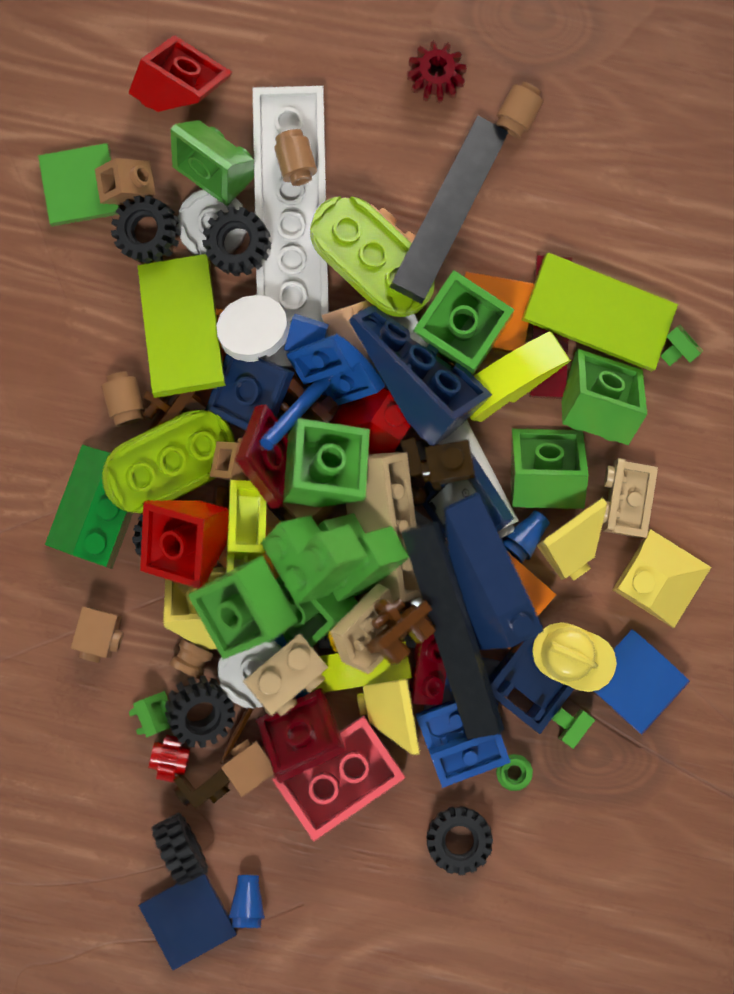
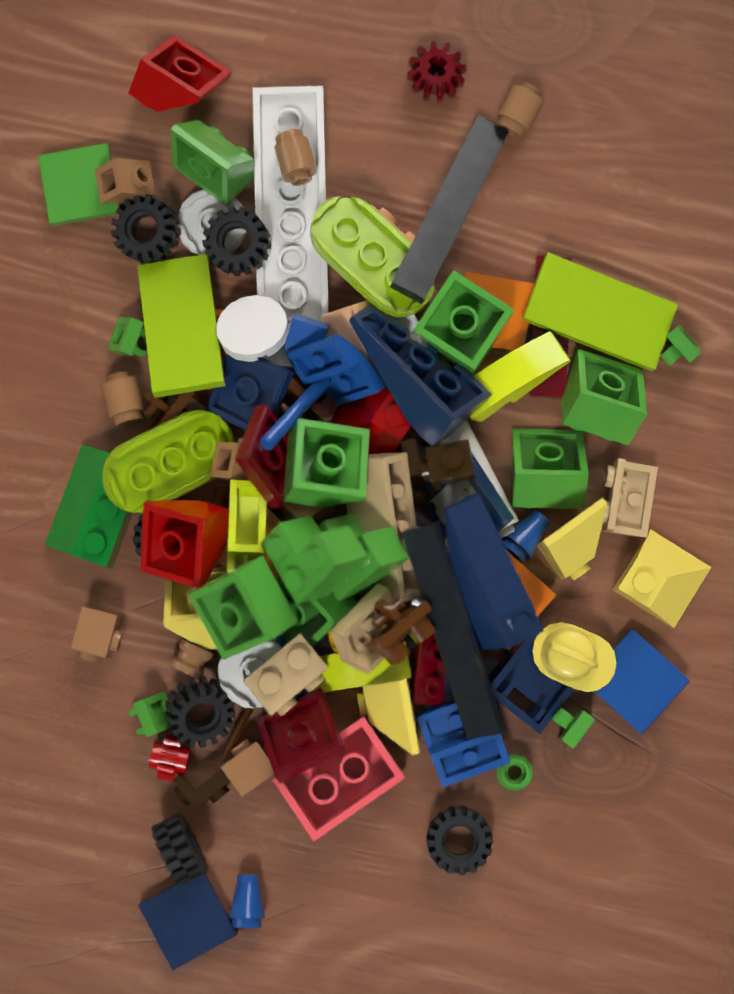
(125, 337): none -> bright green tile

